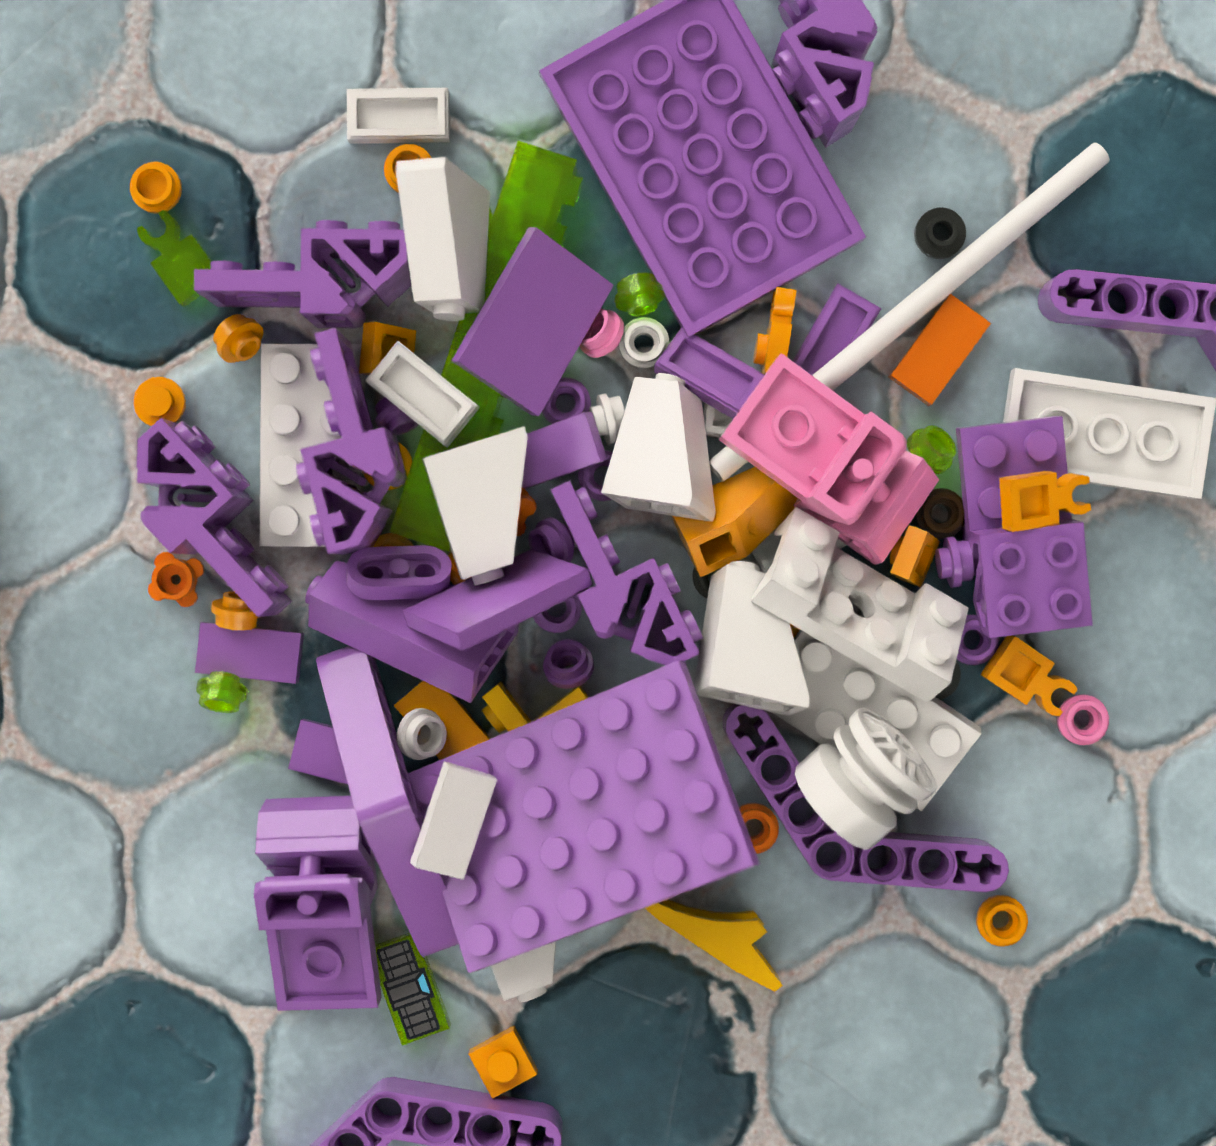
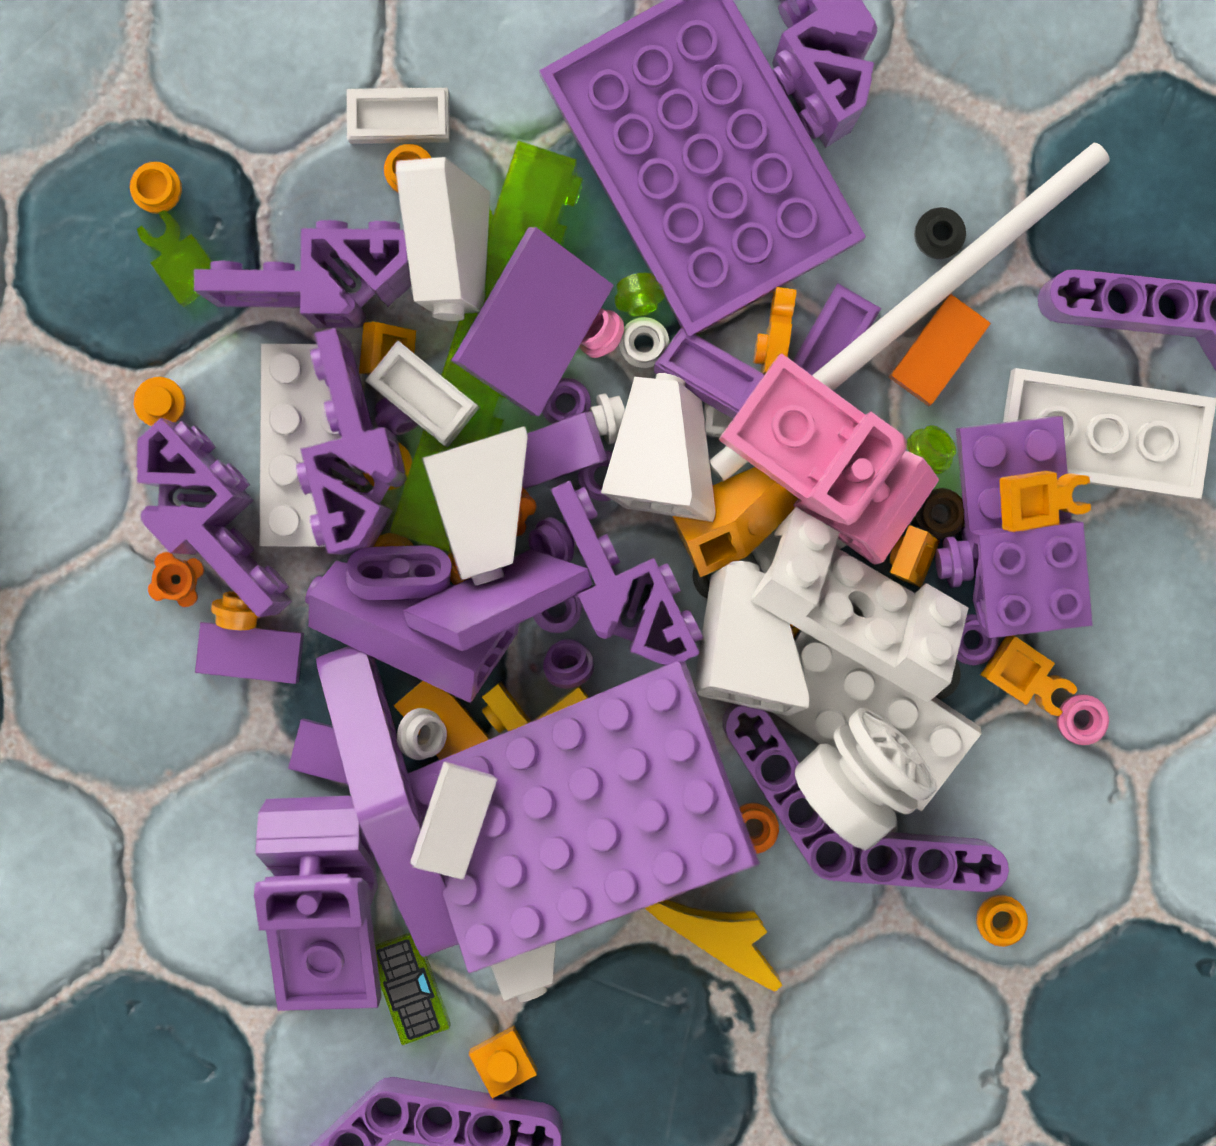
(221, 692): clear neon green plate -> none
(238, 338): light orange plate -> none

